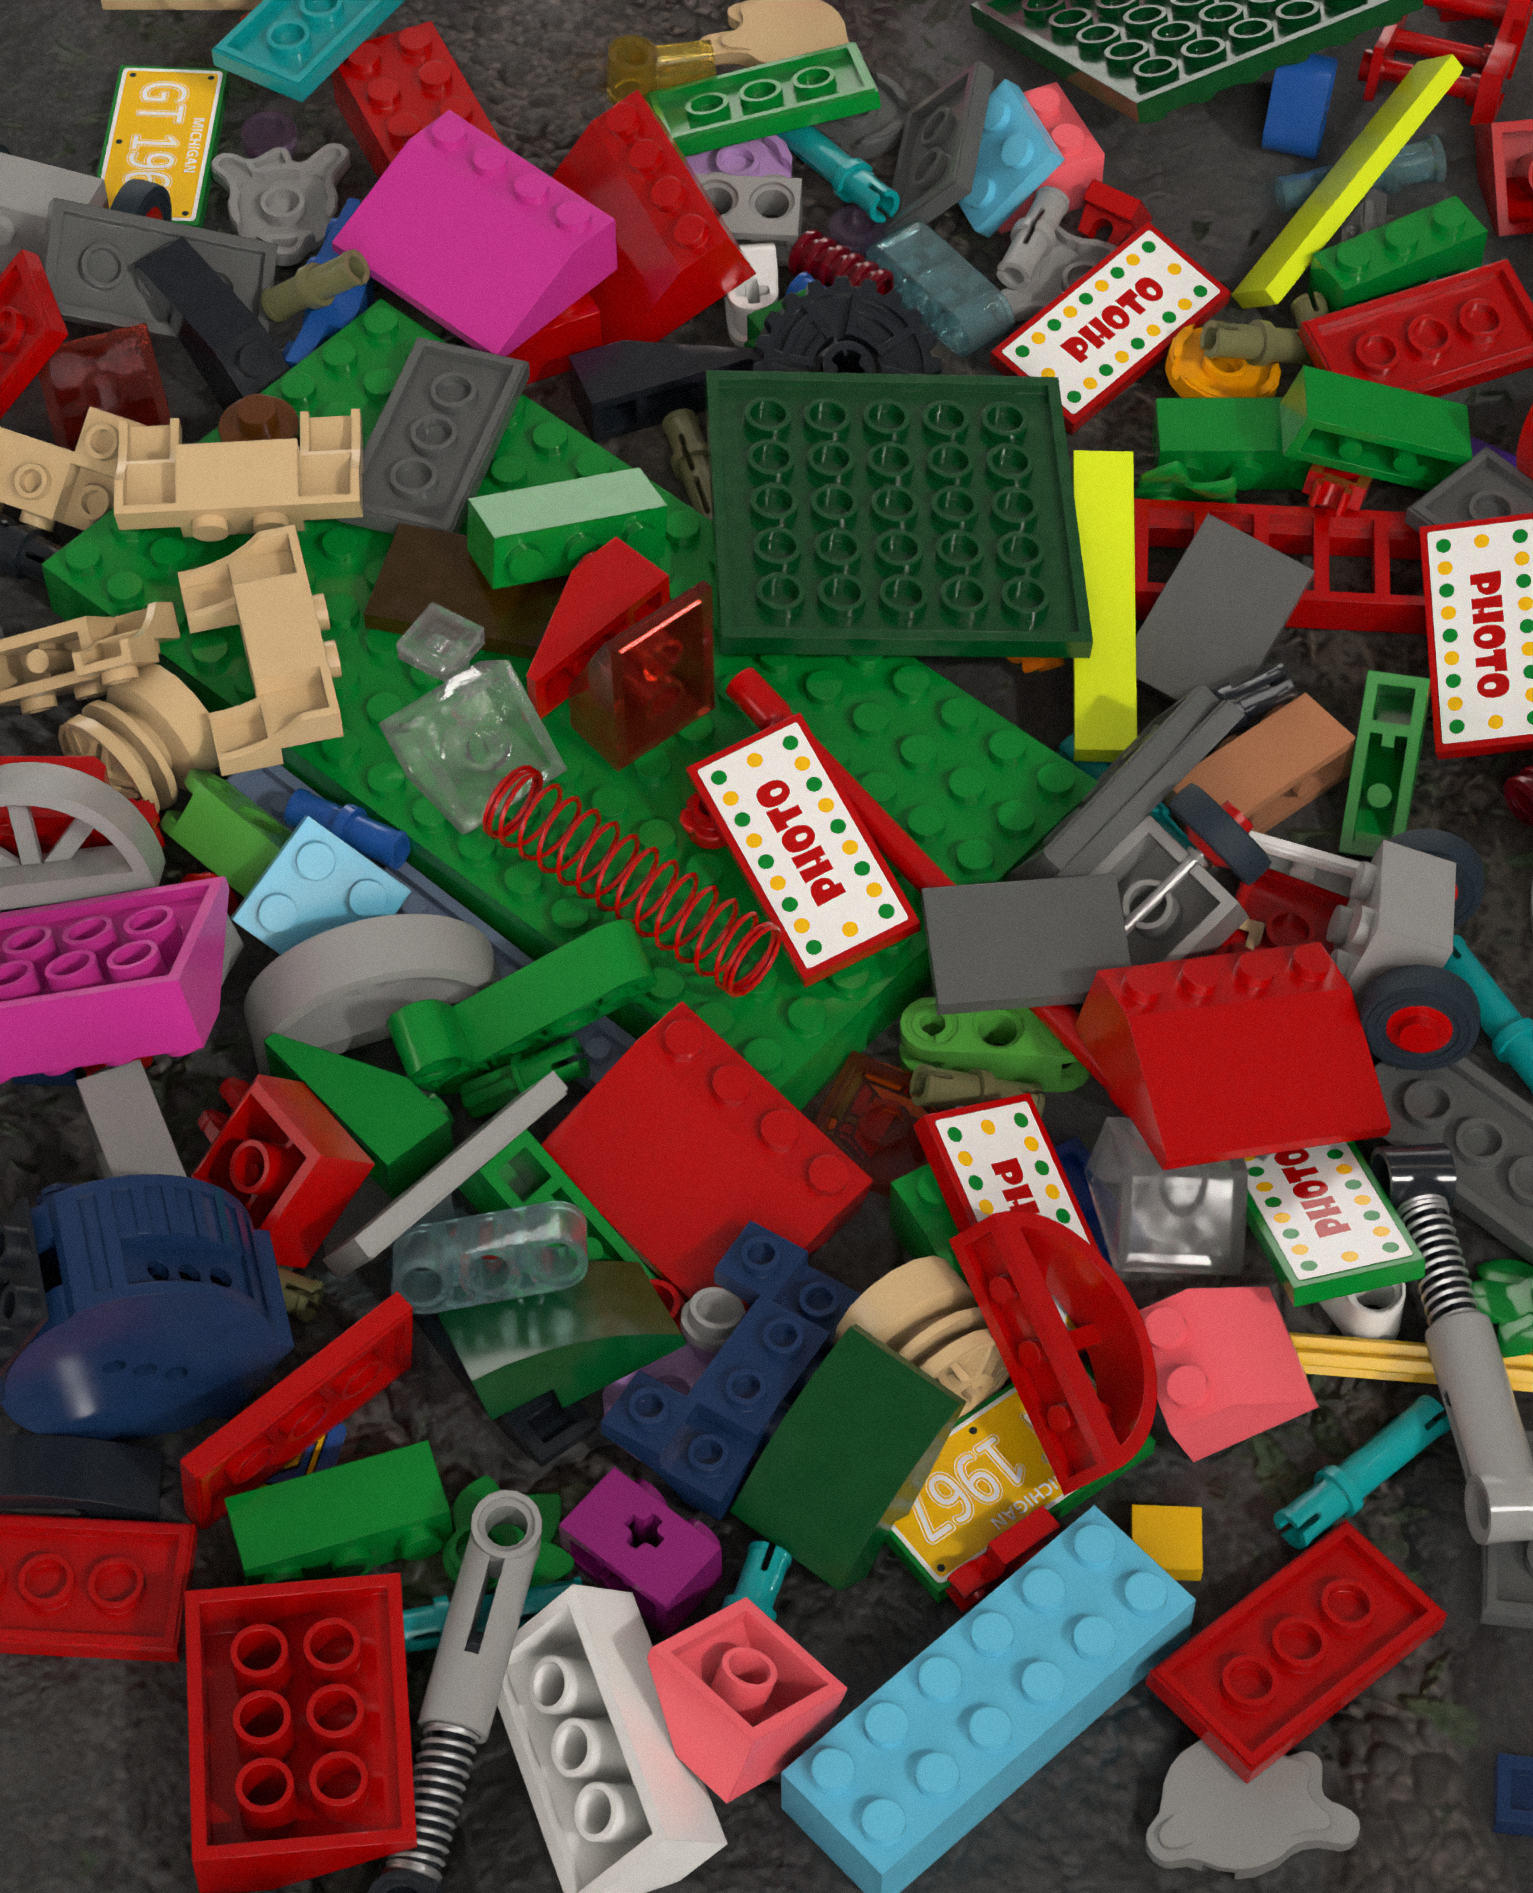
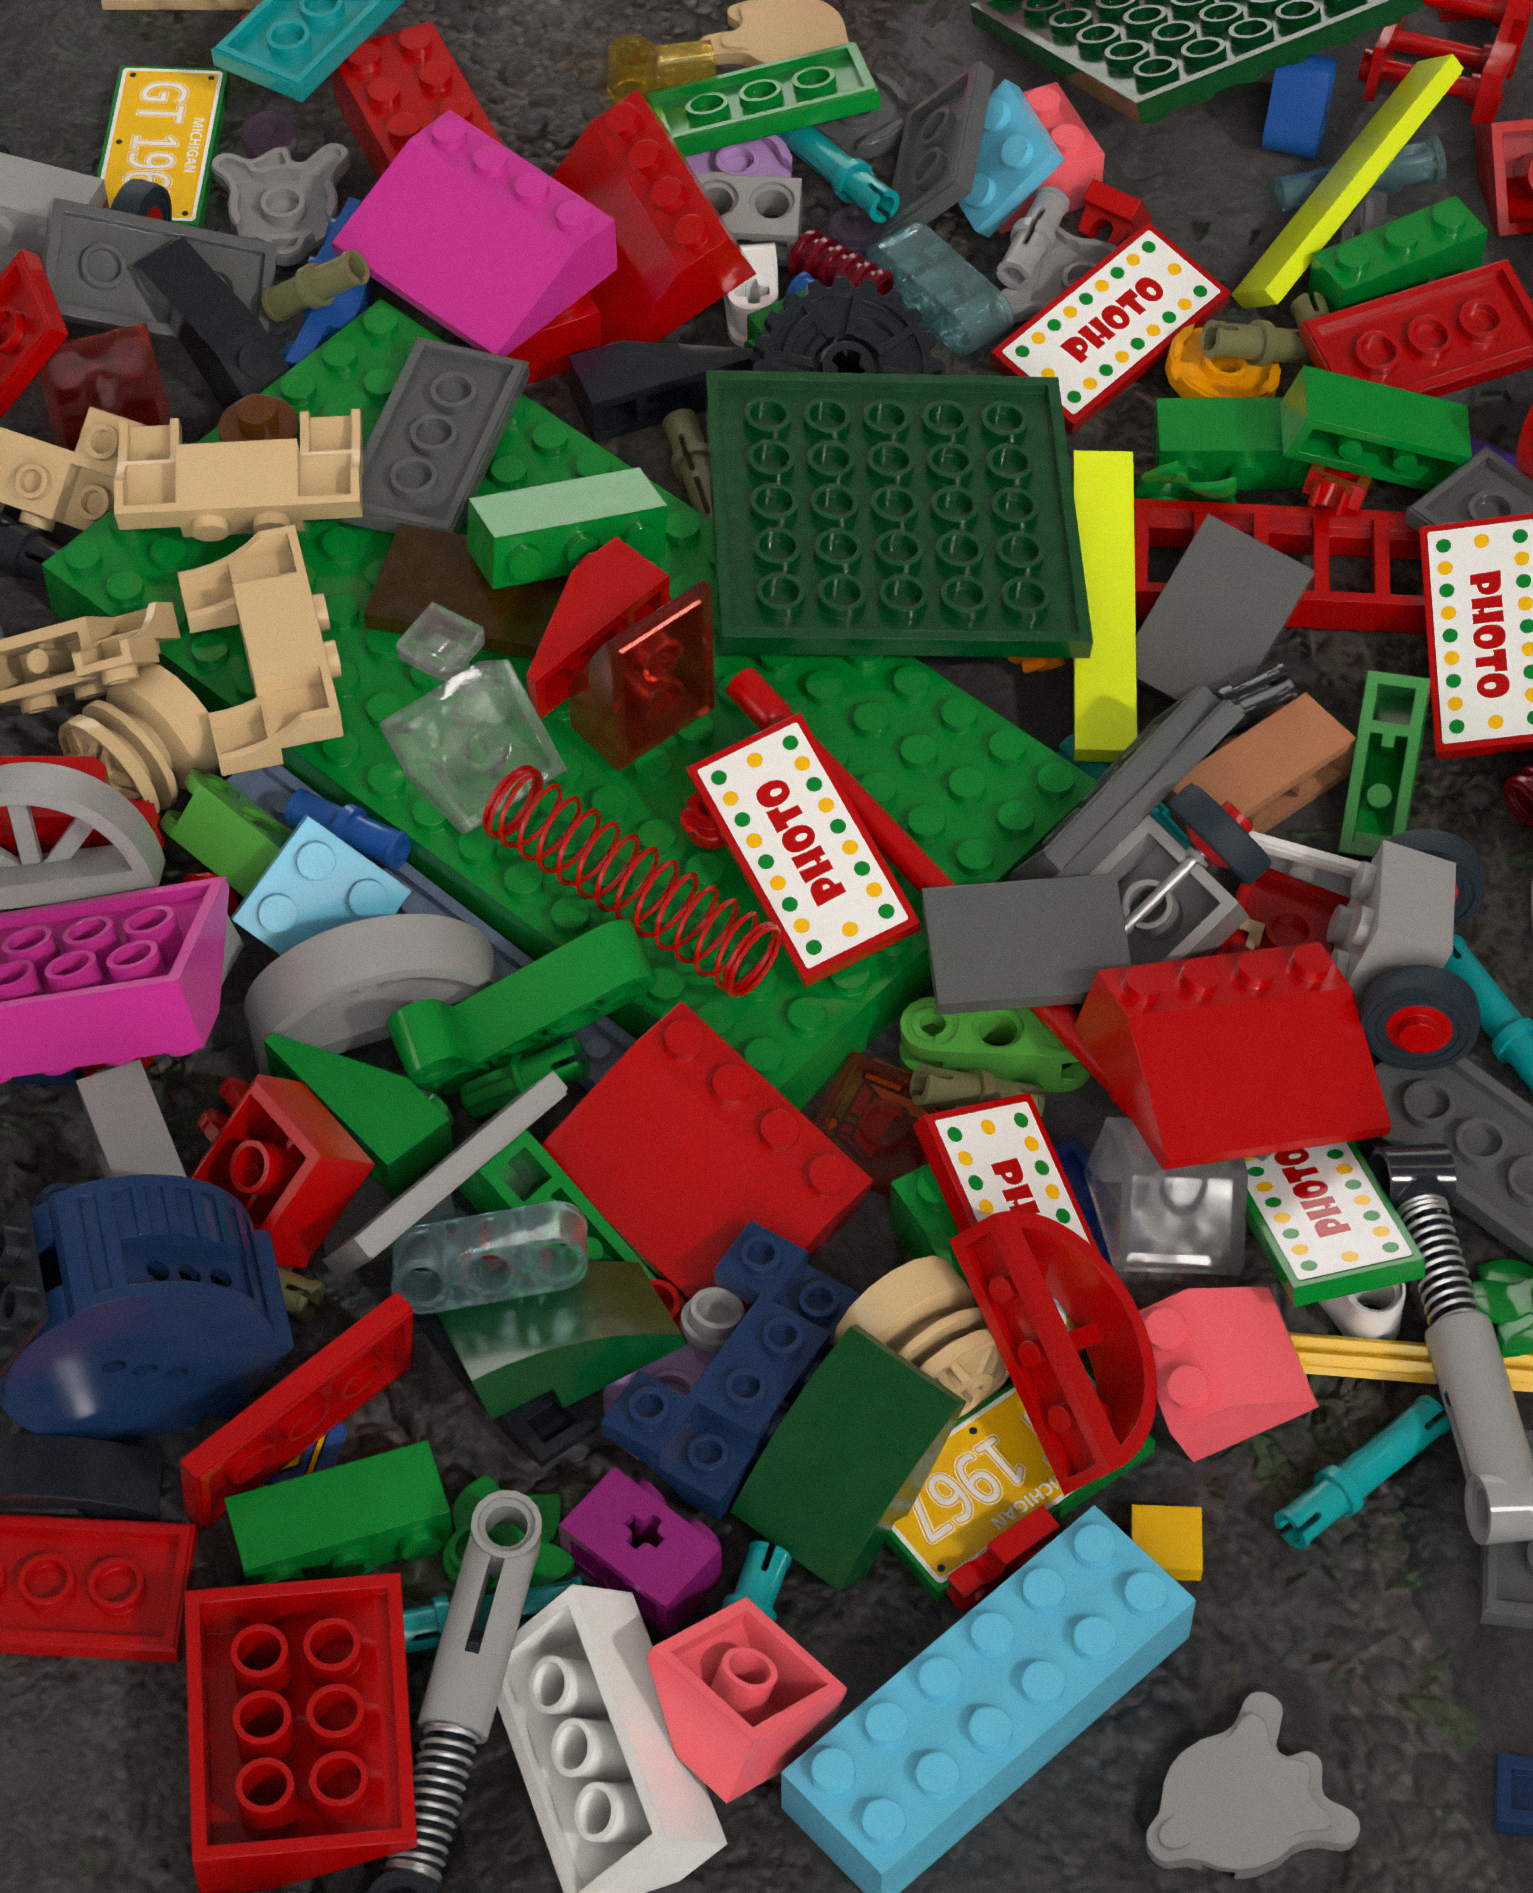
(1295, 1650): red tile -> none

